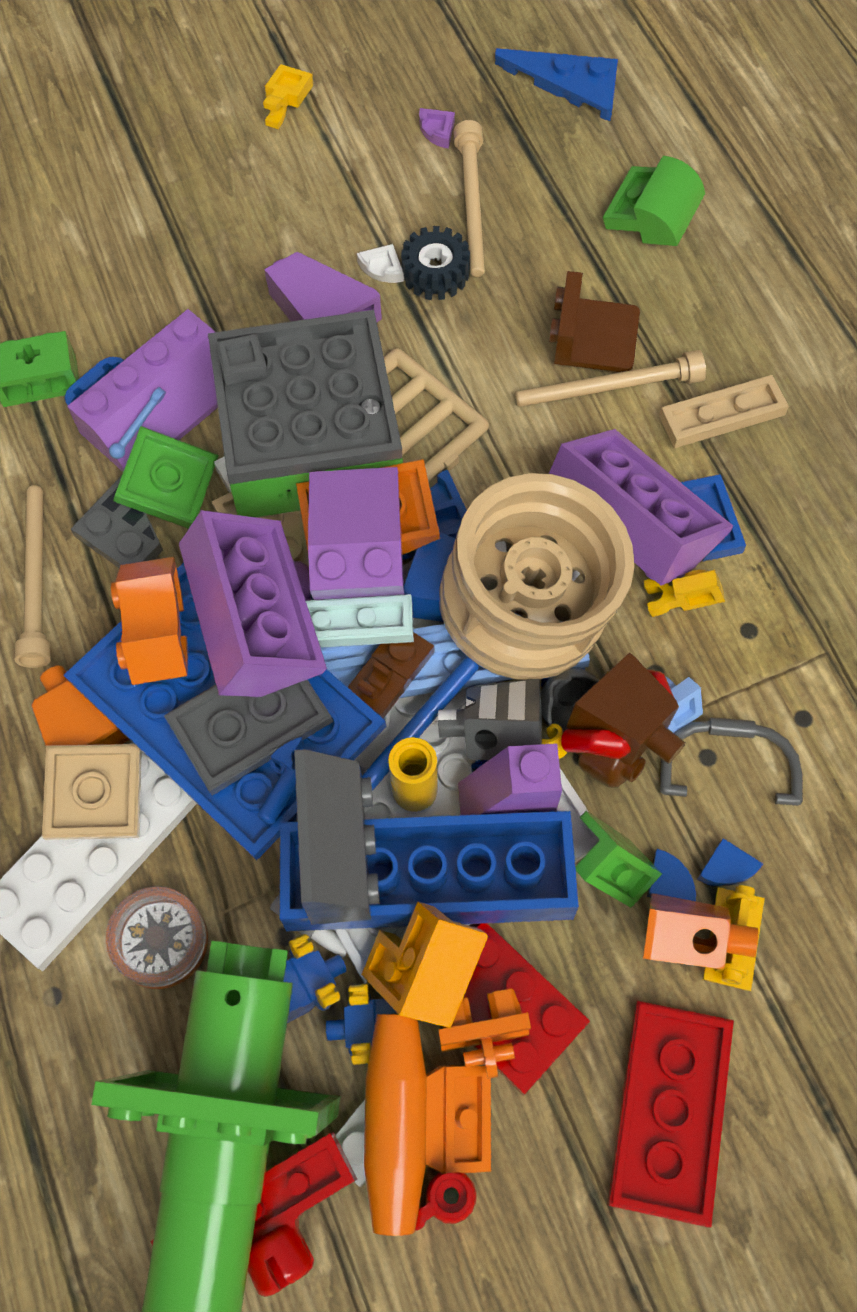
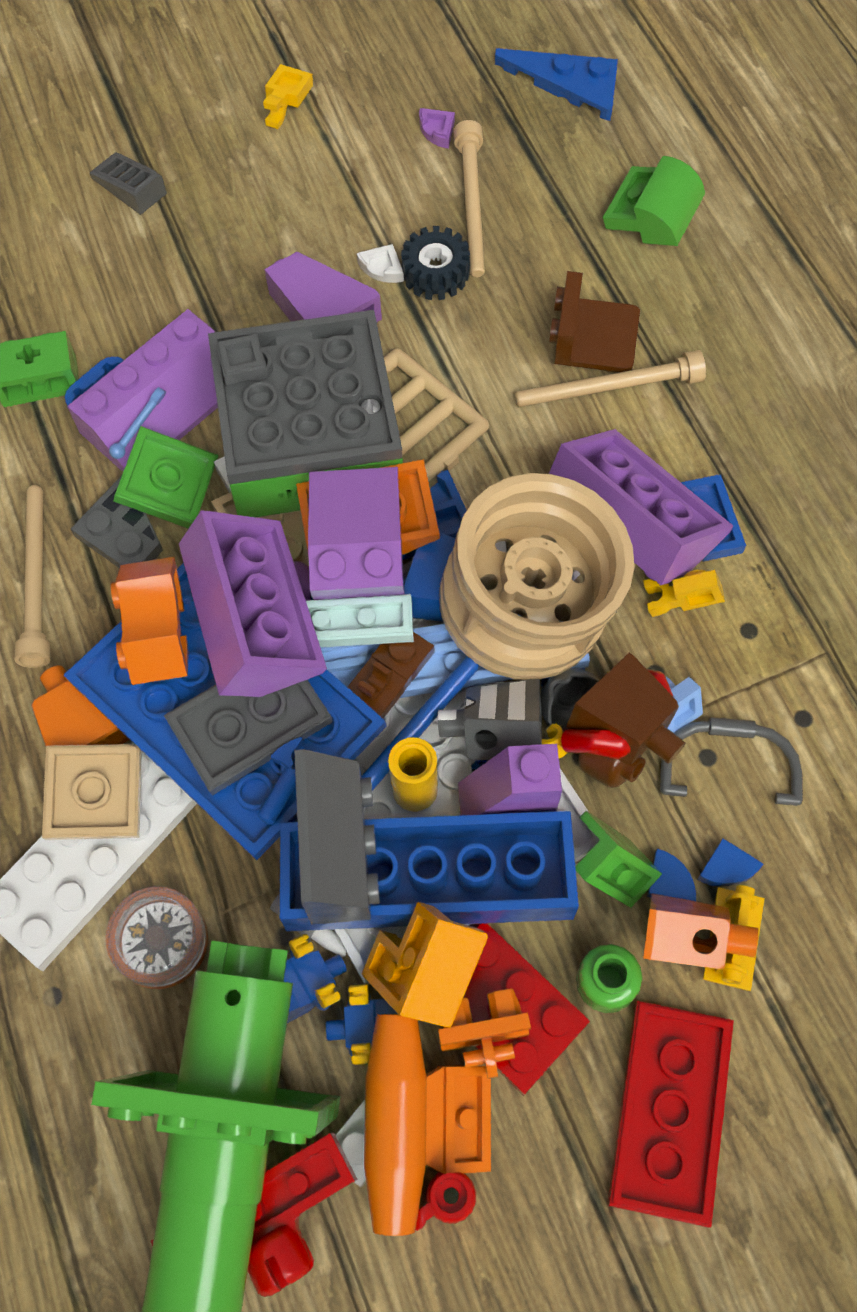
(139, 197): none -> dark grey slope
(609, 978): none -> bright green head
(723, 411): tan plate -> none

